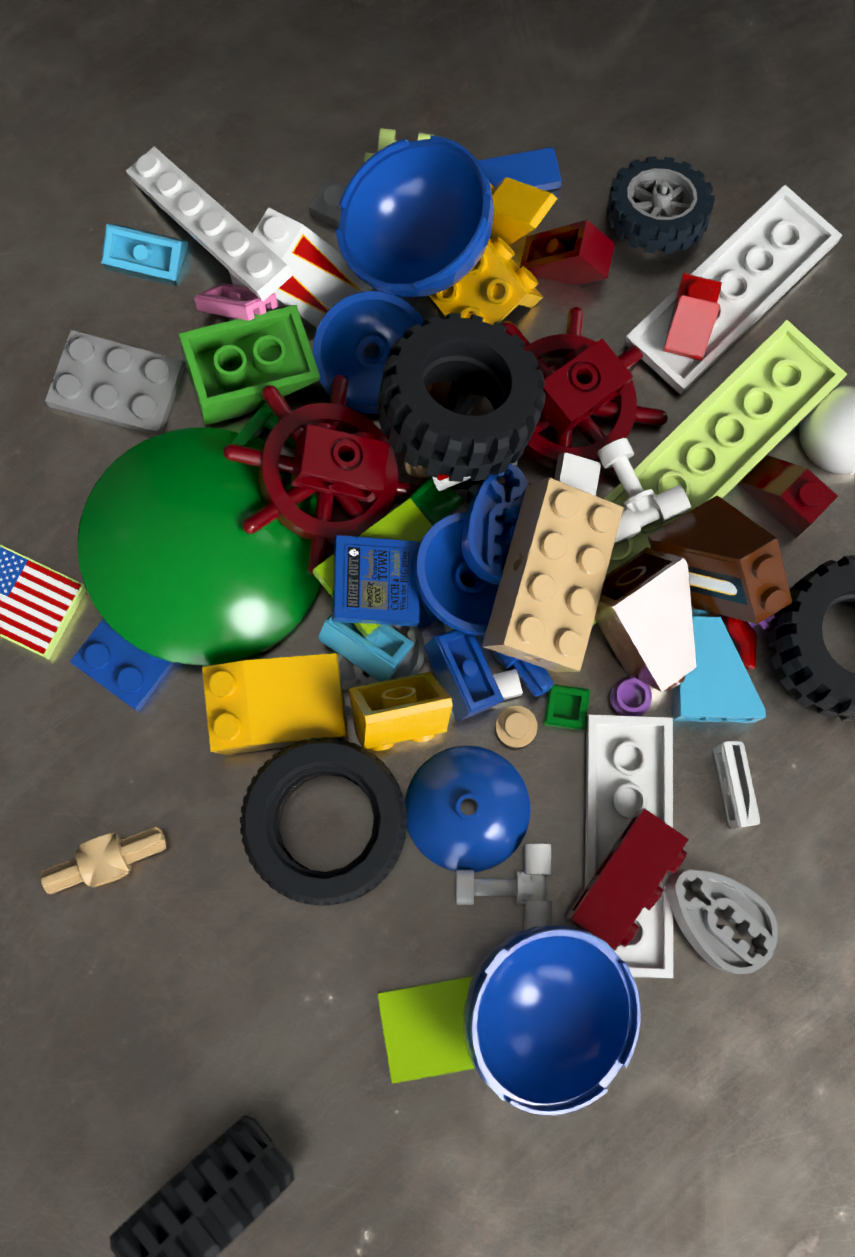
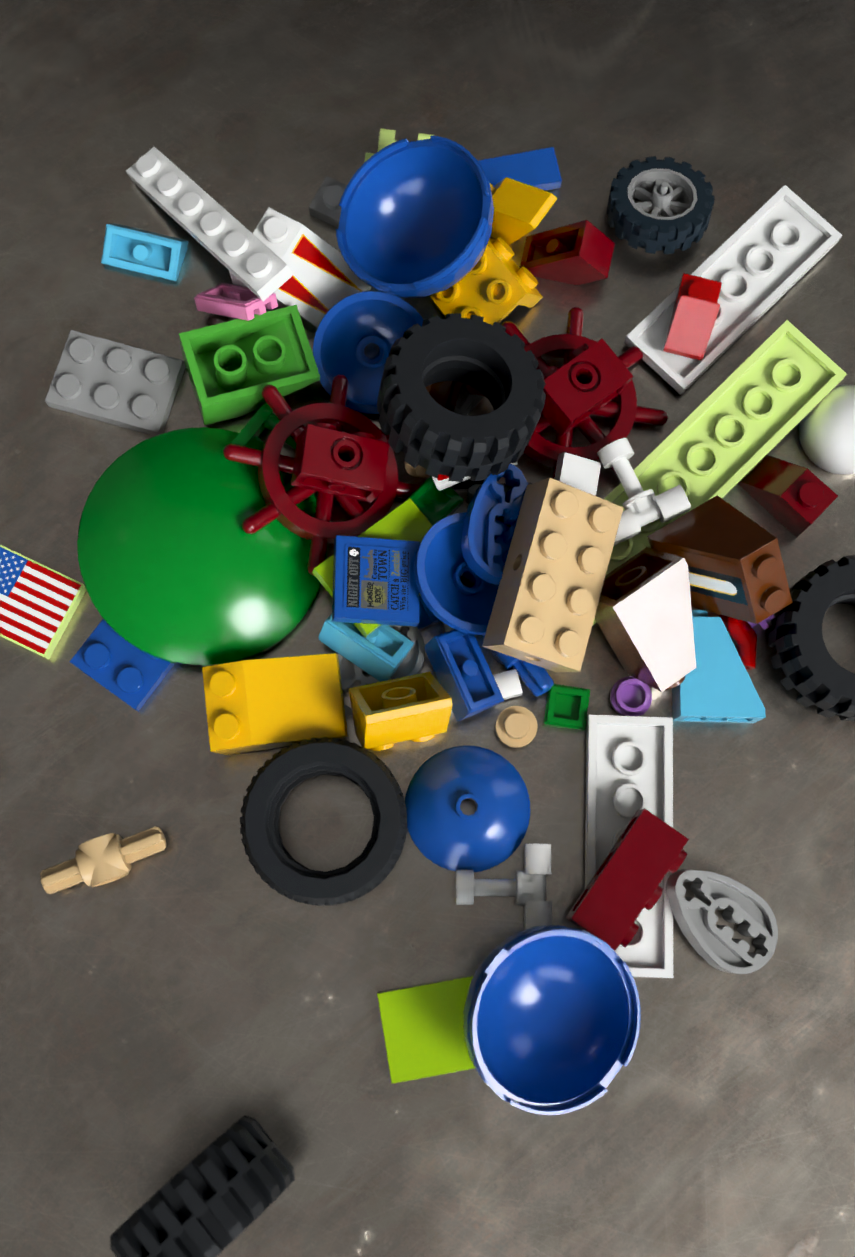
(736, 784): white slope -> none

